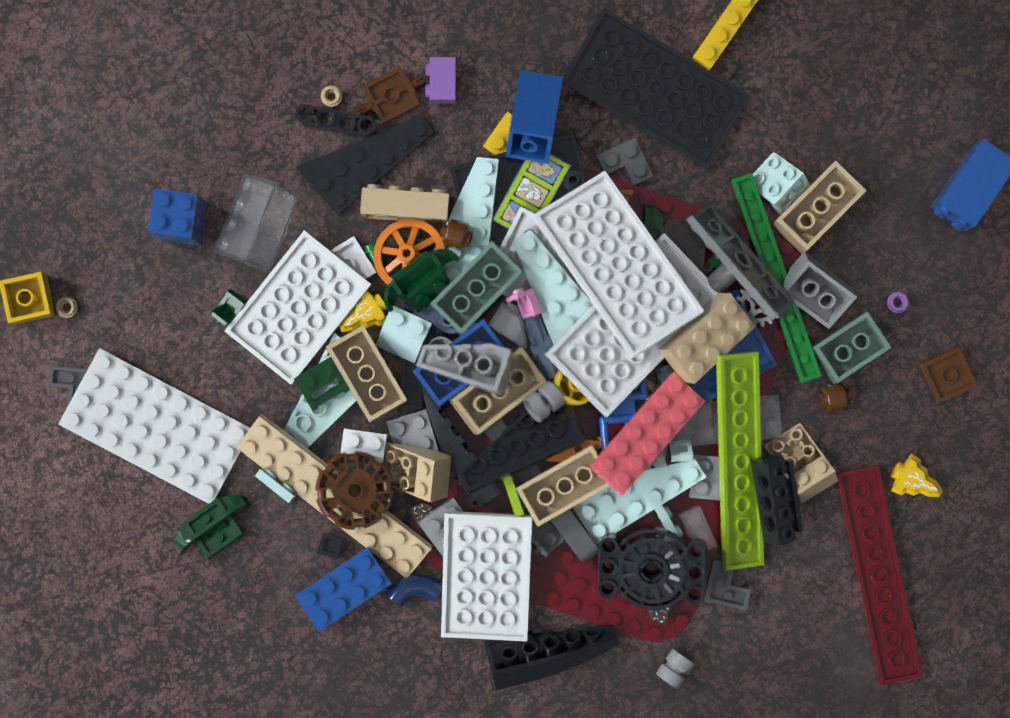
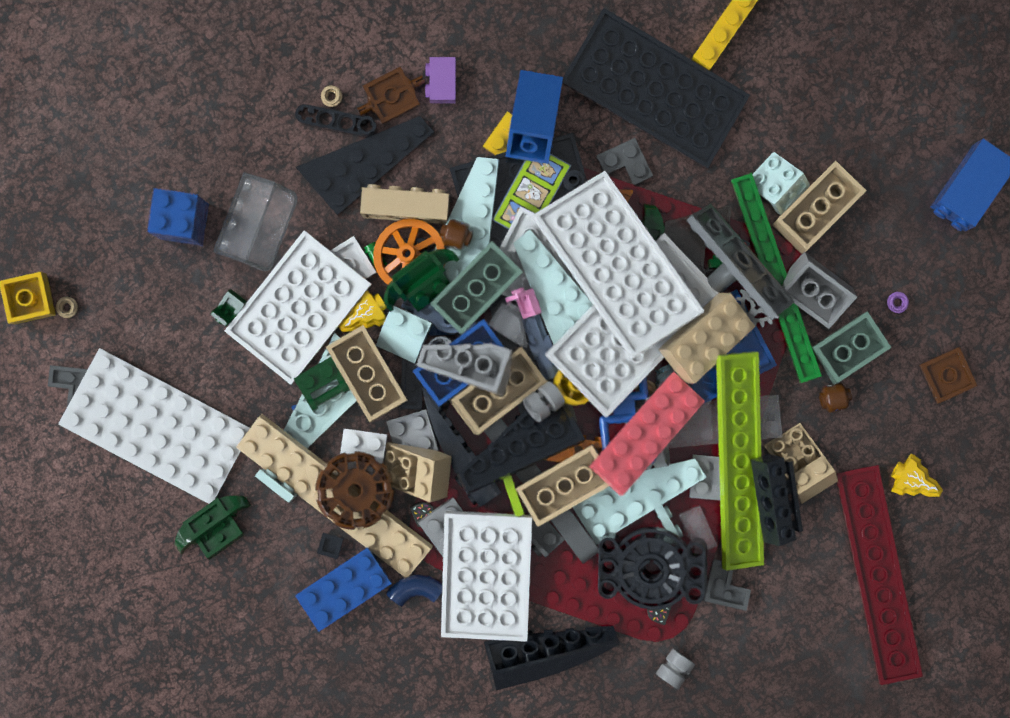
(680, 450): light aqua plate -> none

